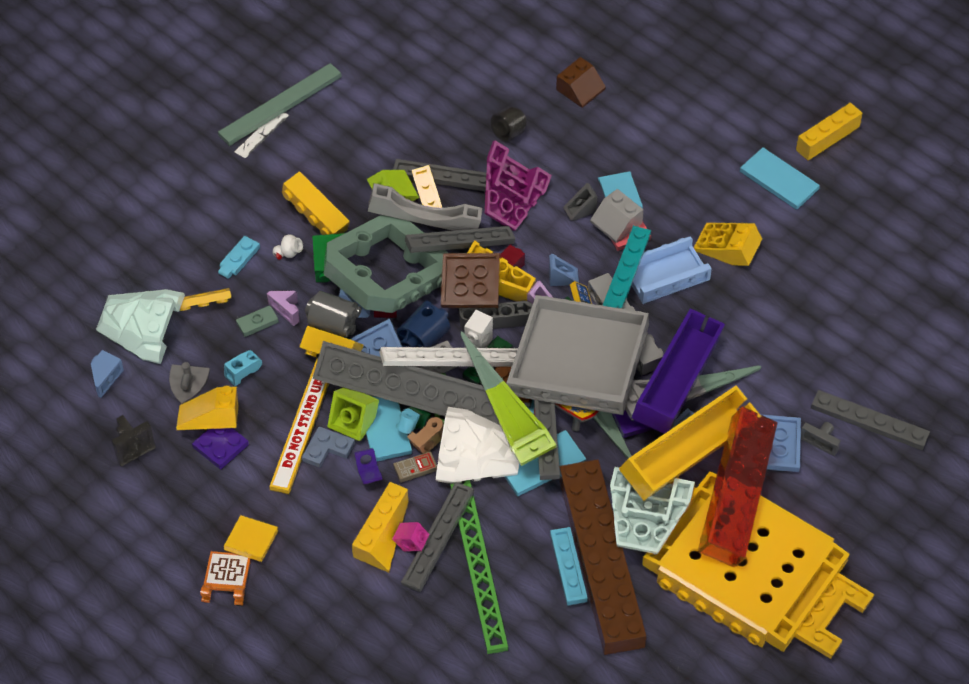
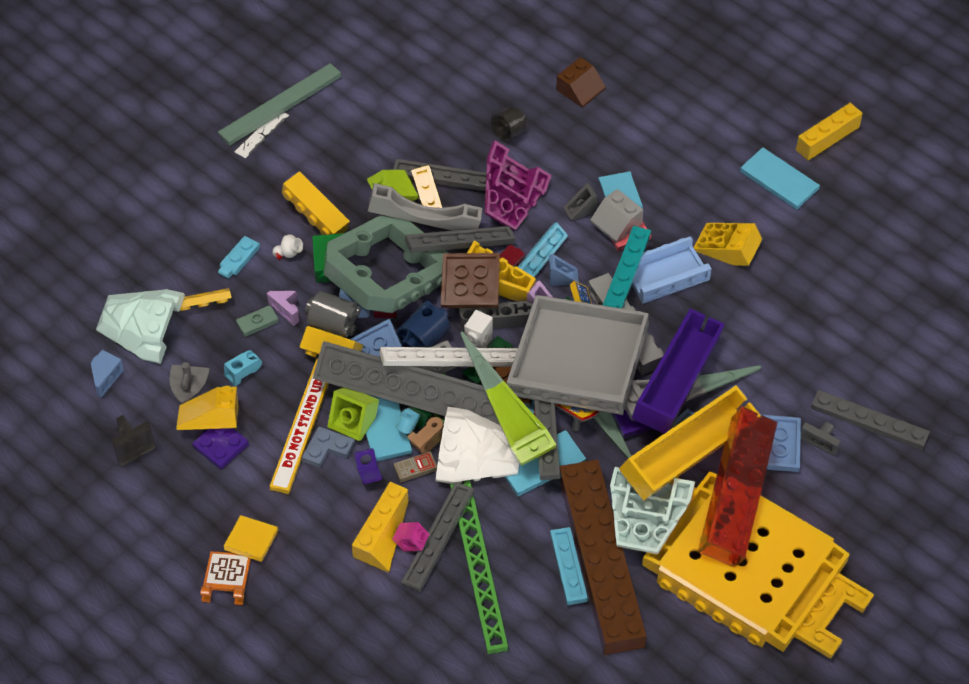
(545, 246): none -> medium azure tile

